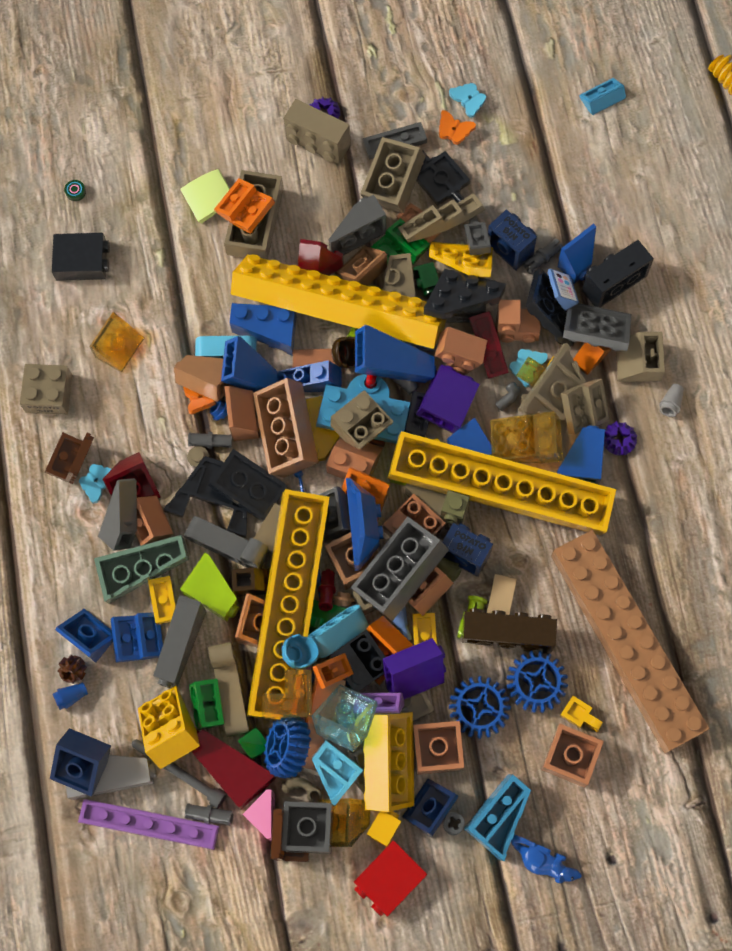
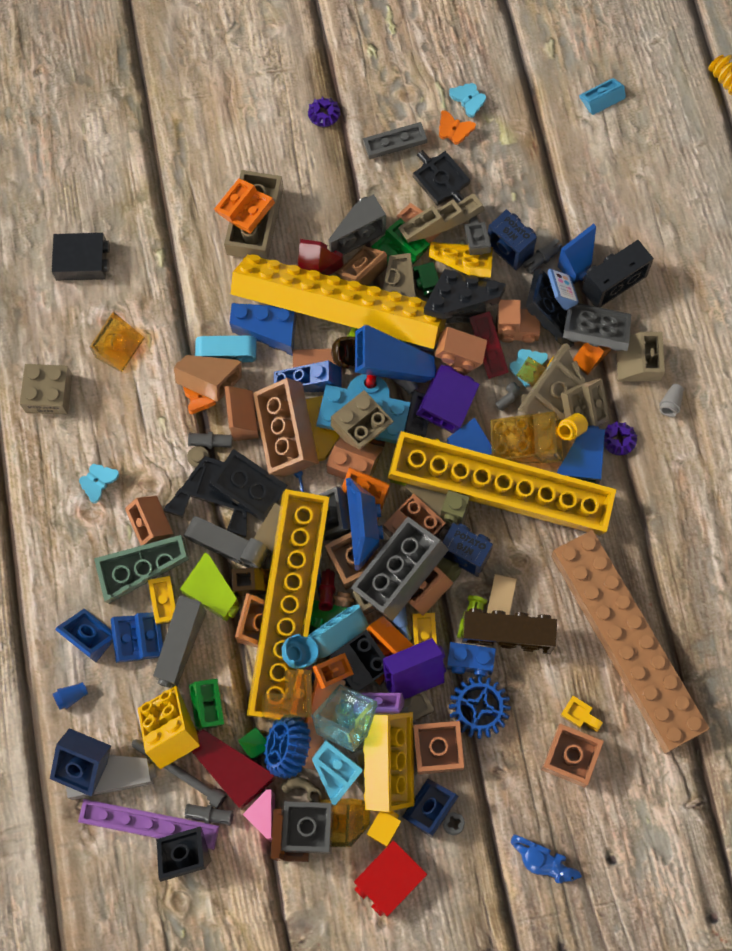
(68, 457): reddish brown plate -> none
(72, 669): reddish brown gear -> none
(75, 190): dark green tile -> none
(121, 516): dark grey slope -> none
(132, 468): dark red slope -> none
(182, 854): none -> black slope
(205, 194): yellowish green slope -> none
(219, 410): blue plate -> none
(231, 694): dark tan beam -> none
(245, 366): blue slope -> none
(317, 131): dark tan brick -> none
(393, 174): dark tan brick -> none
(471, 659): none -> blue brick
(499, 816): dark azure wedge -> none
(527, 676): blue gear -> none
(572, 426): none -> yellow brick

